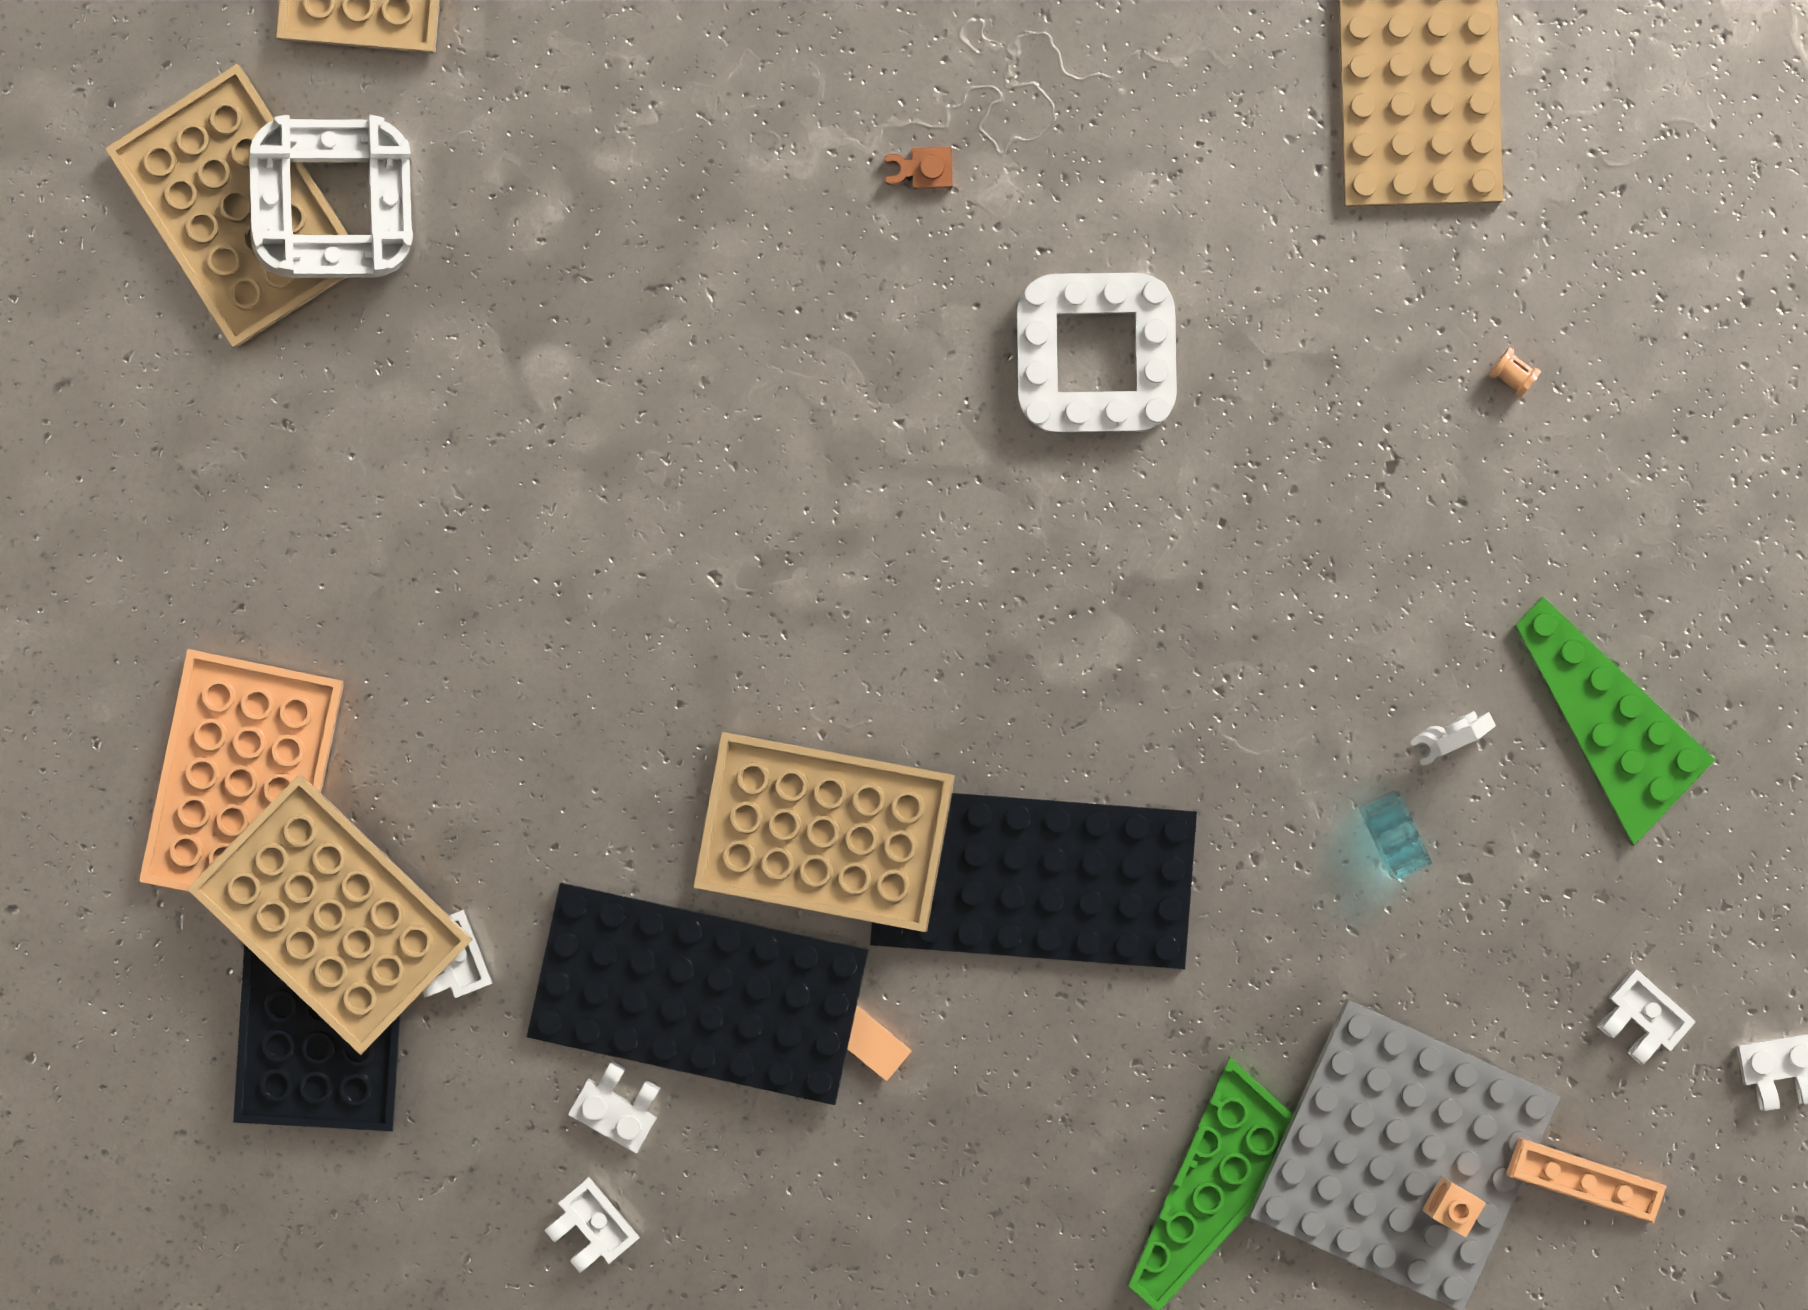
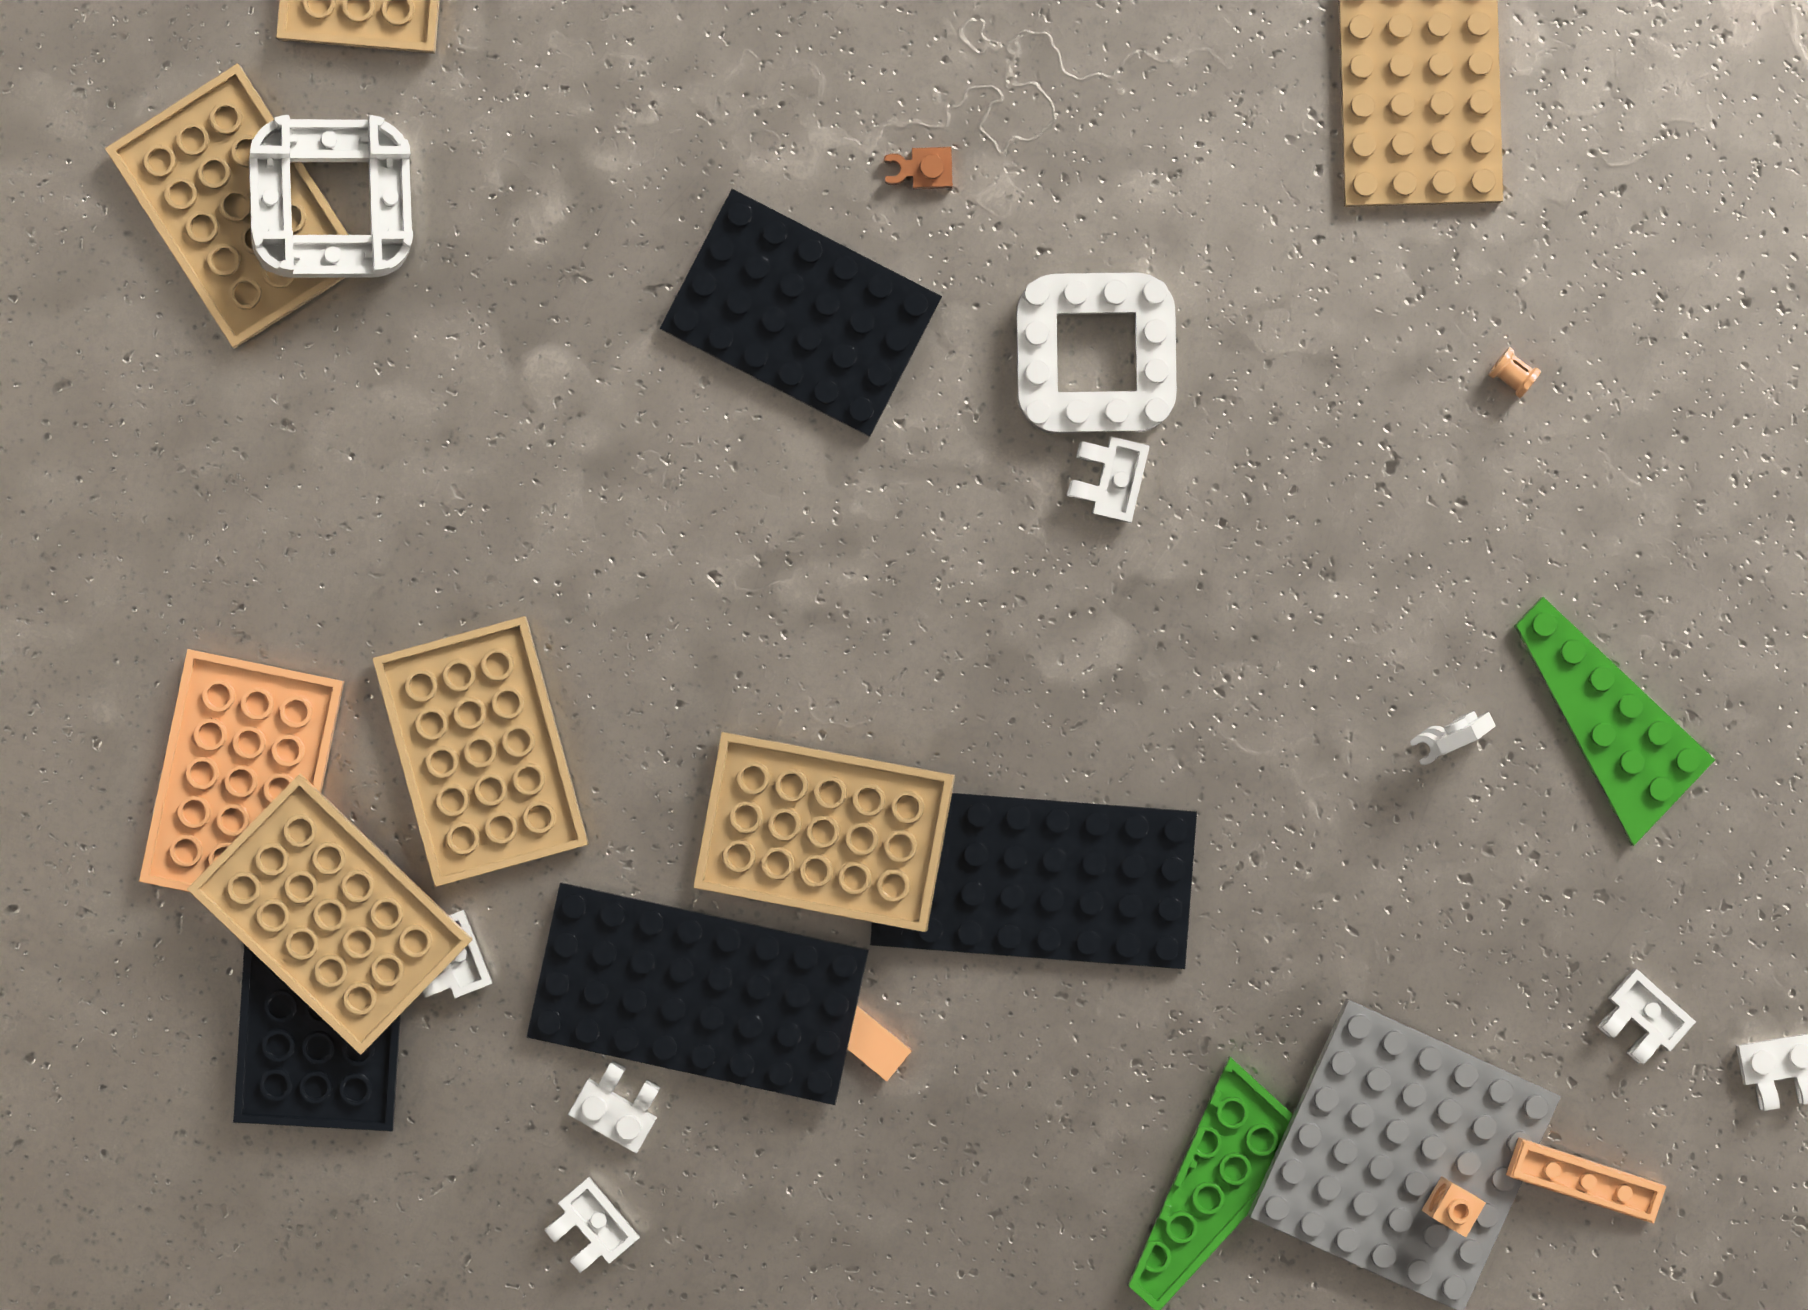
(480, 751): none -> tan plate
(800, 312): none -> black plate
(1119, 479): none -> white plate
(1395, 835): clear light blue brick -> none

